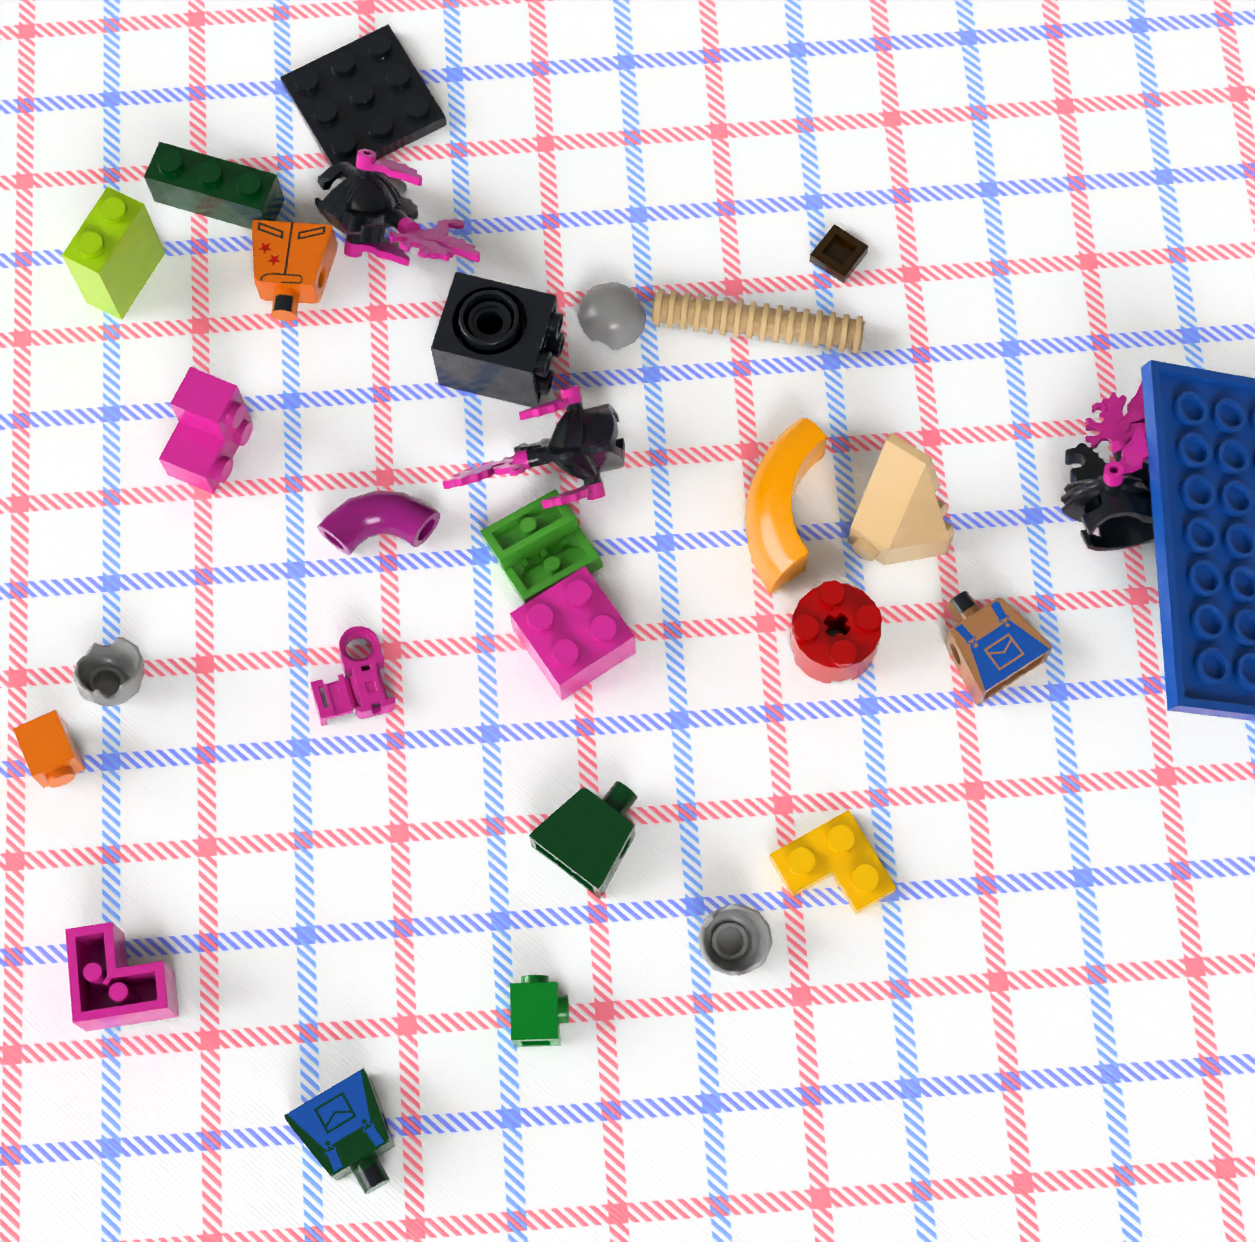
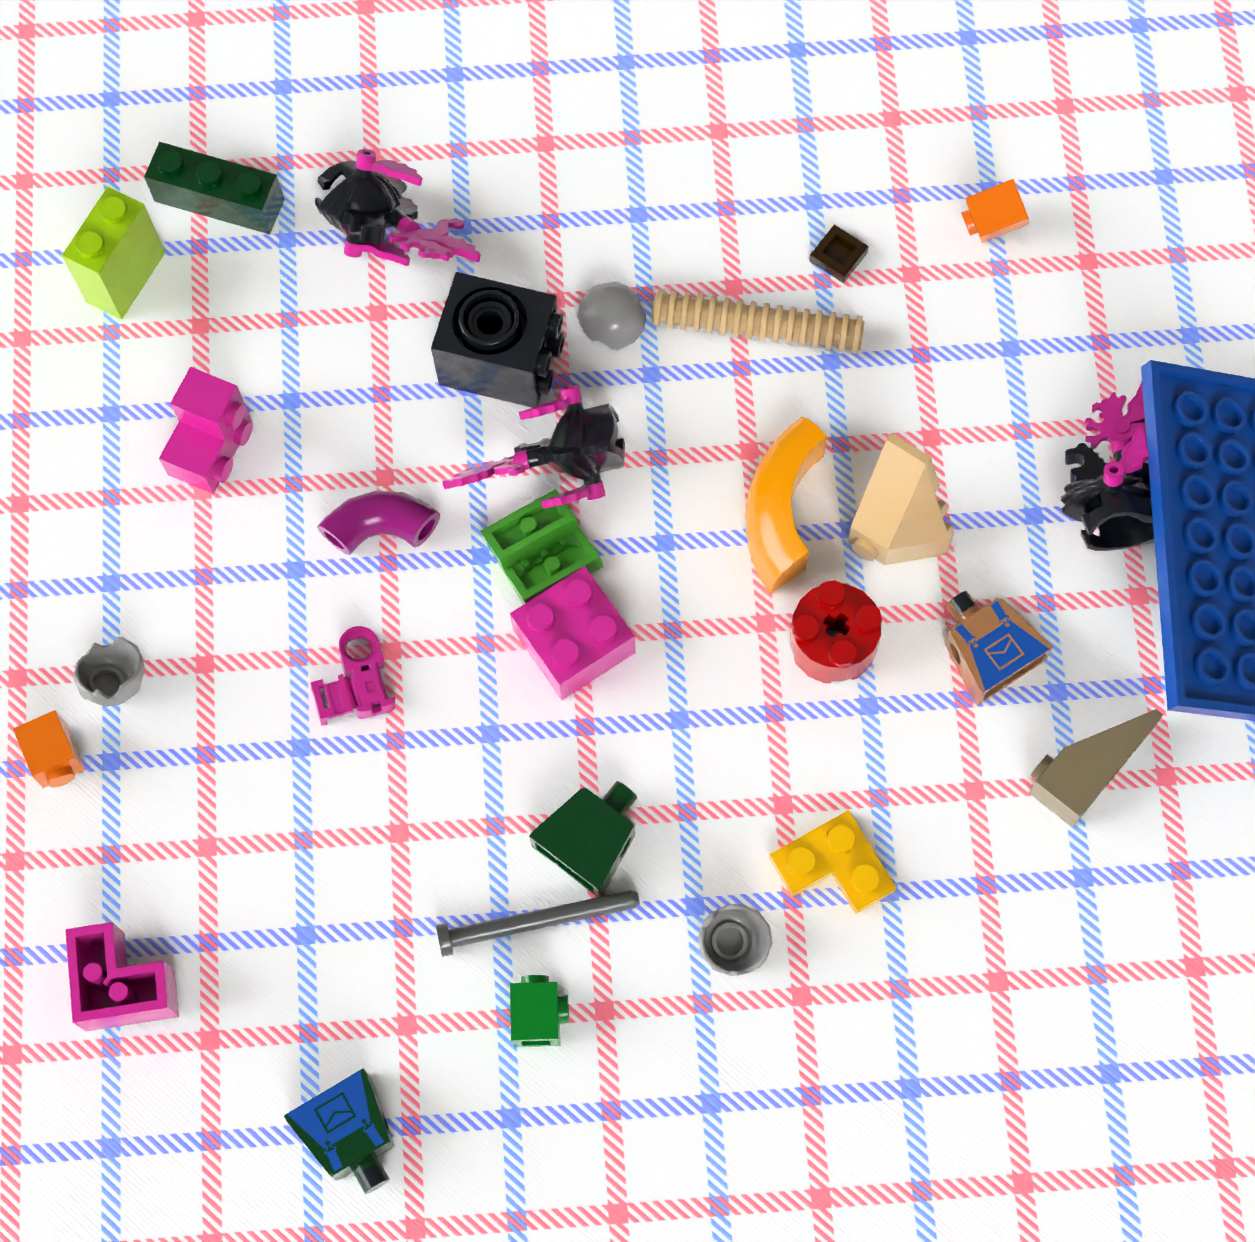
(291, 263): orange torso -> none
(363, 98): black plate -> none
(534, 920): none -> dark grey bar
(995, 211): none -> orange brick
(1086, 767): none -> dark tan slope

